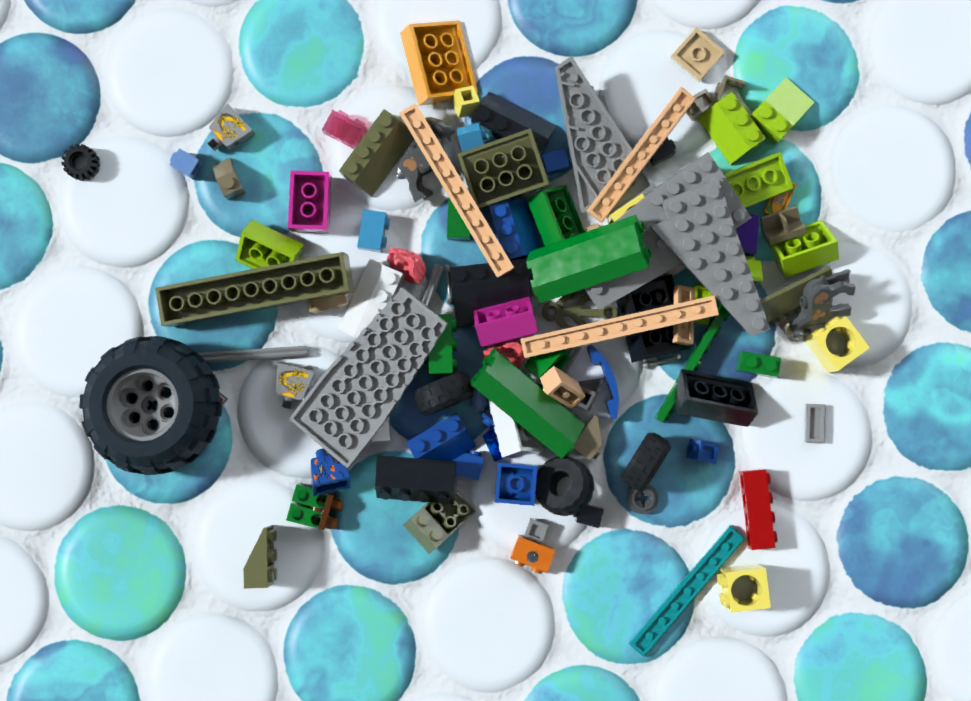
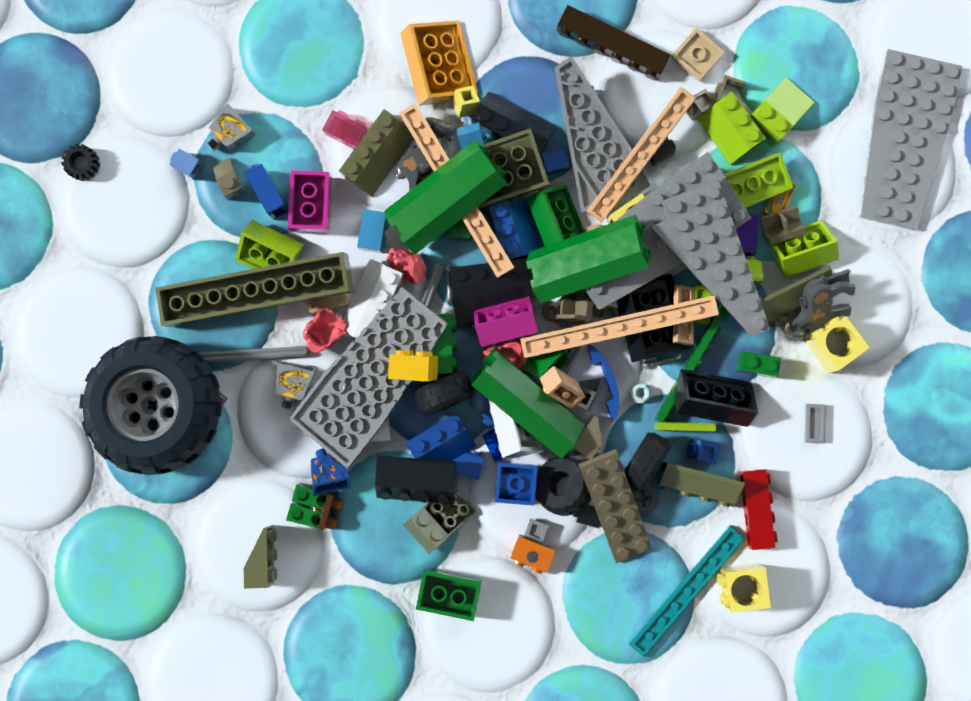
(266, 191): none -> blue brick
(324, 330): none -> coral hair
(415, 367): none -> yellow brick
(445, 196): none -> green panel
(448, 594): none -> green brick
(574, 311): none -> dark tan panel
(612, 42): none -> dark brown brick
(615, 505): none -> dark tan plate
(645, 389): none -> light aqua plate
(685, 426): none -> lime tile
(700, 483): none -> olive slope
(907, 136): none -> light grey wing

